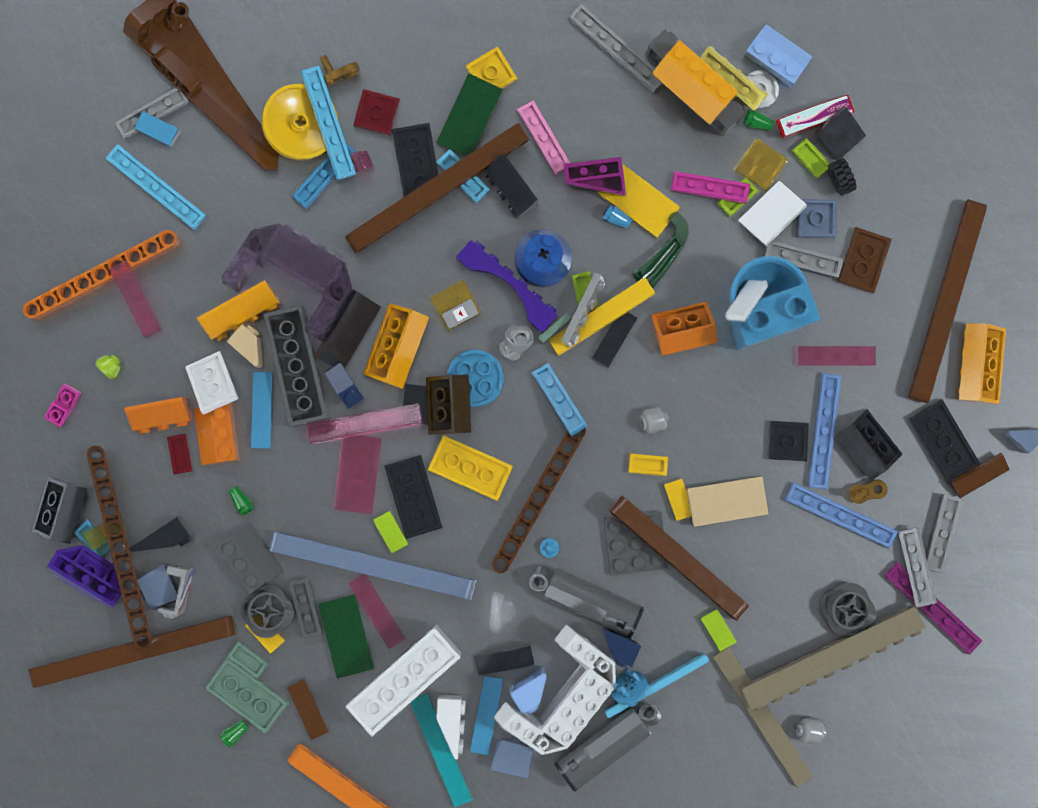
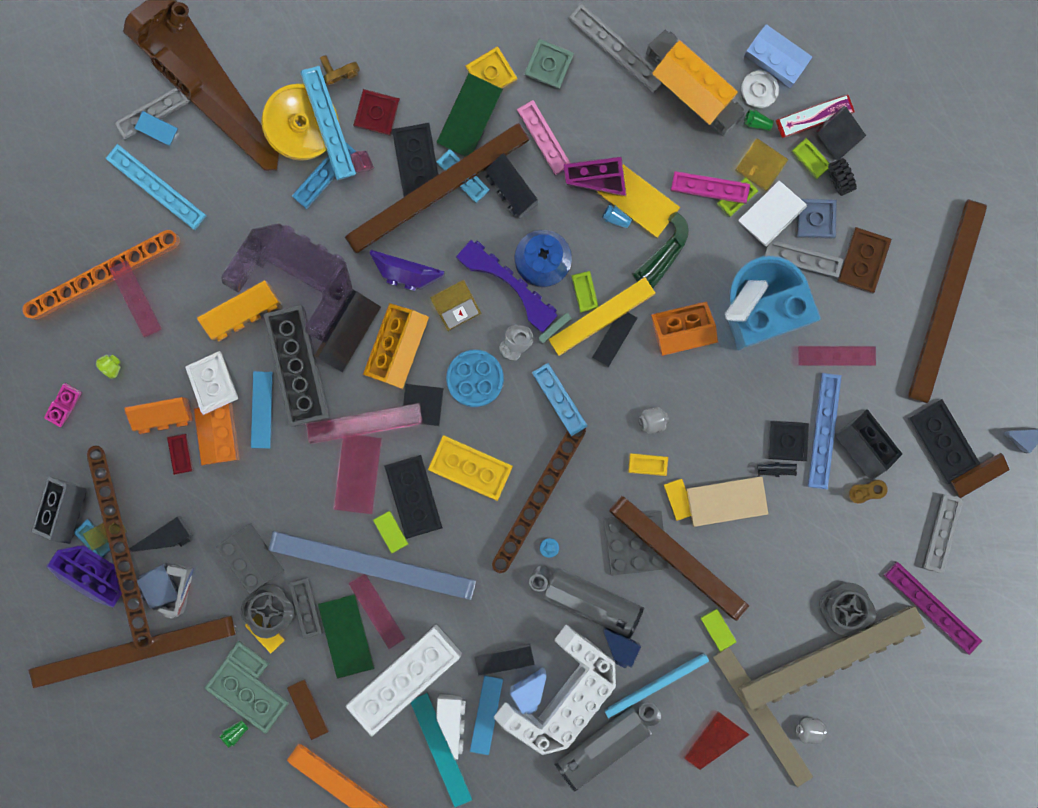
(241, 502): green cone -> none
(248, 344): tan slope -> none
(344, 385): dark blue slope -> none
(405, 272): none -> dark purple wedge
(448, 404): dark brown slope -> none
(500, 612): clear tile -> none
(512, 757): sand blue torso -> none
(549, 64): none -> sand green plate
(580, 317): light grey plate -> none
(624, 683): dark azure plate -> none
(715, 740): none -> clear red wing
(747, 89): light yellow hinge -> none
(777, 469): none -> black pin
(841, 515): medium blue tile -> none
(917, 567): light grey plate -> none
(982, 363): light orange slope -> none

